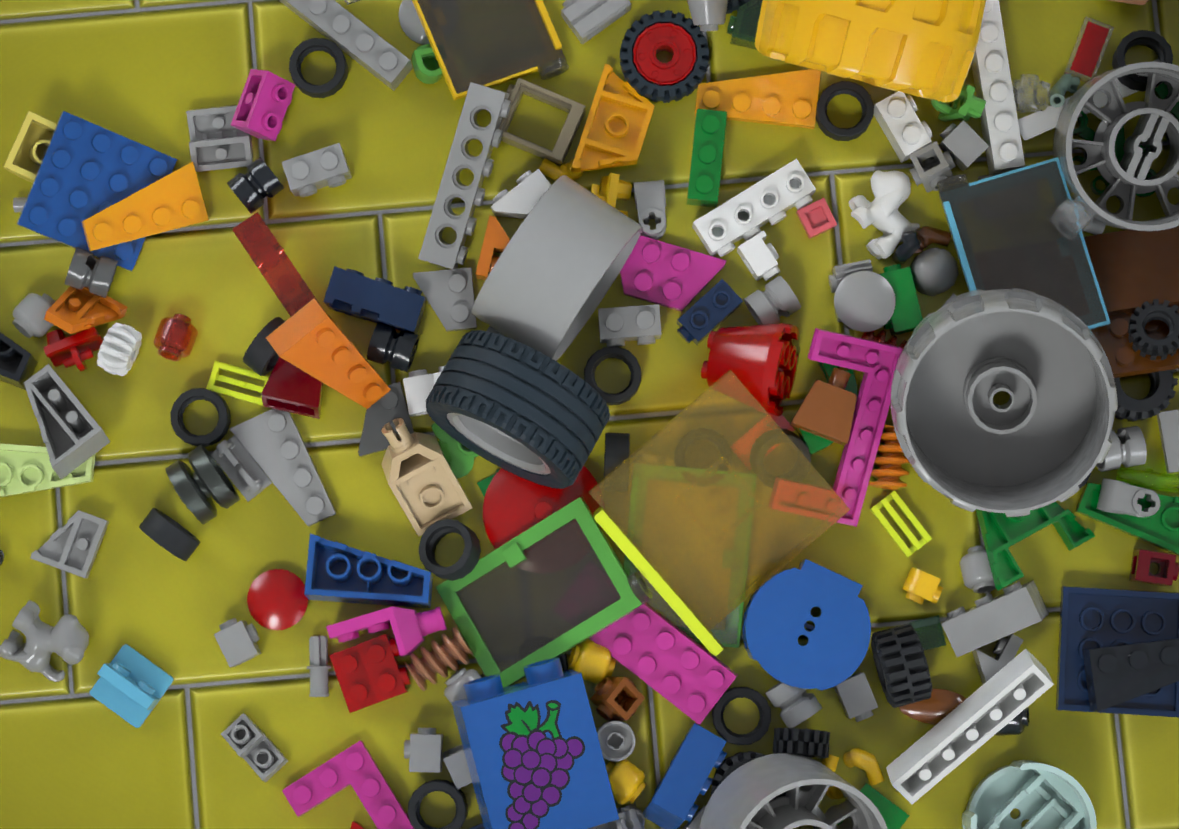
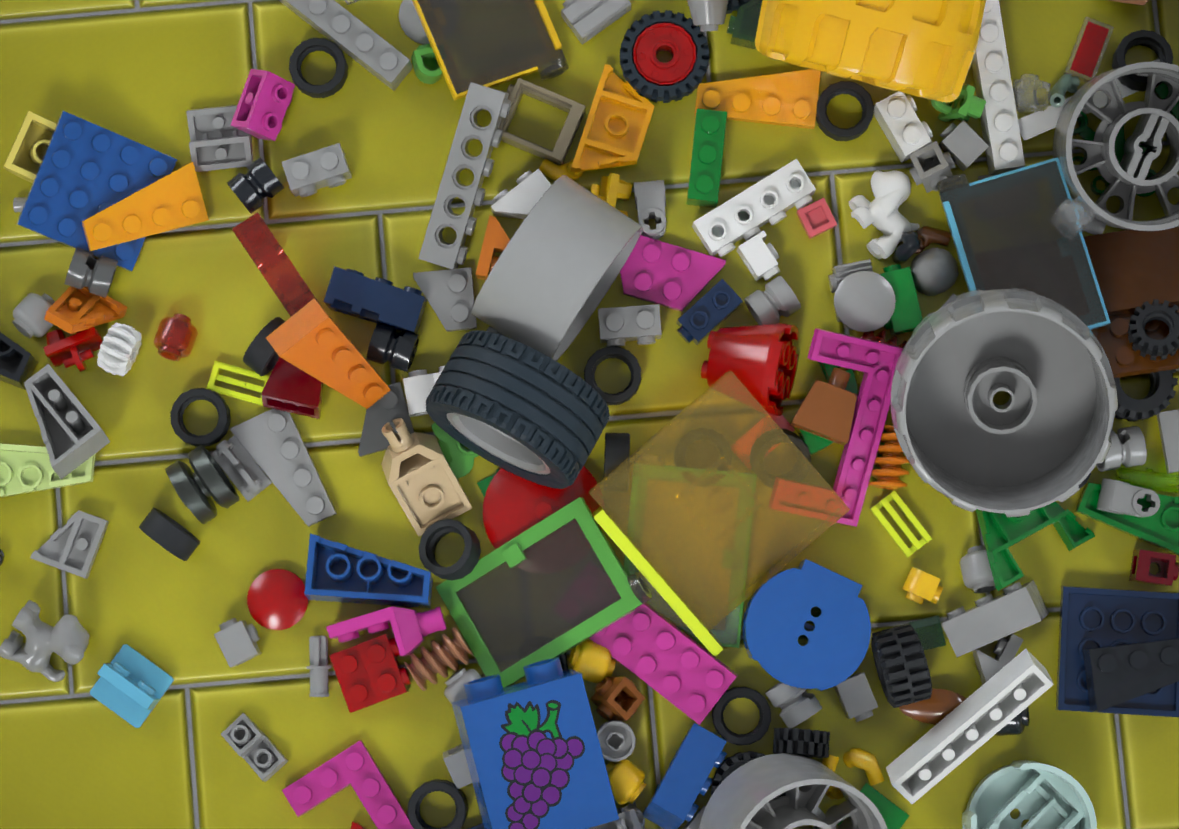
(424, 751): light grey brick -> none

